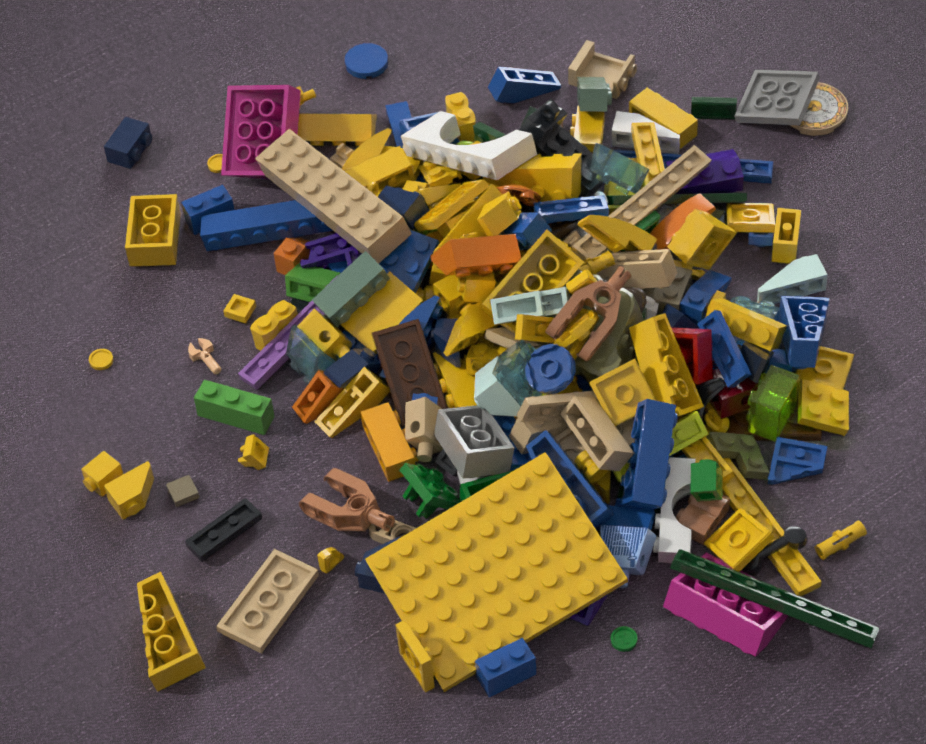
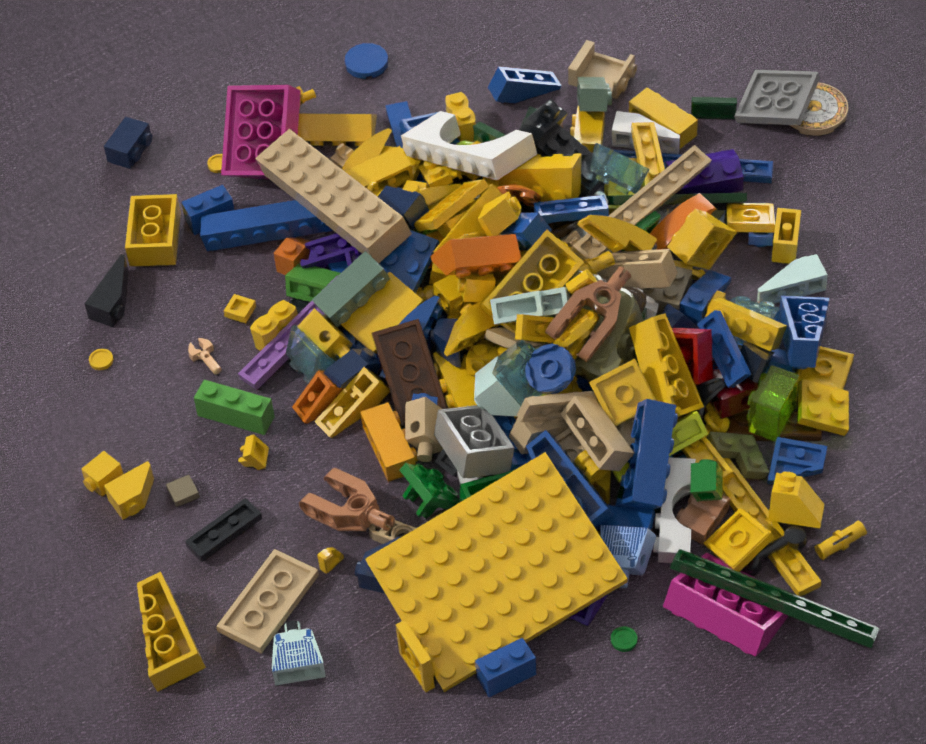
(109, 298): none -> black slope
(296, 655): none -> light aqua torso
(795, 501): none -> yellow slope

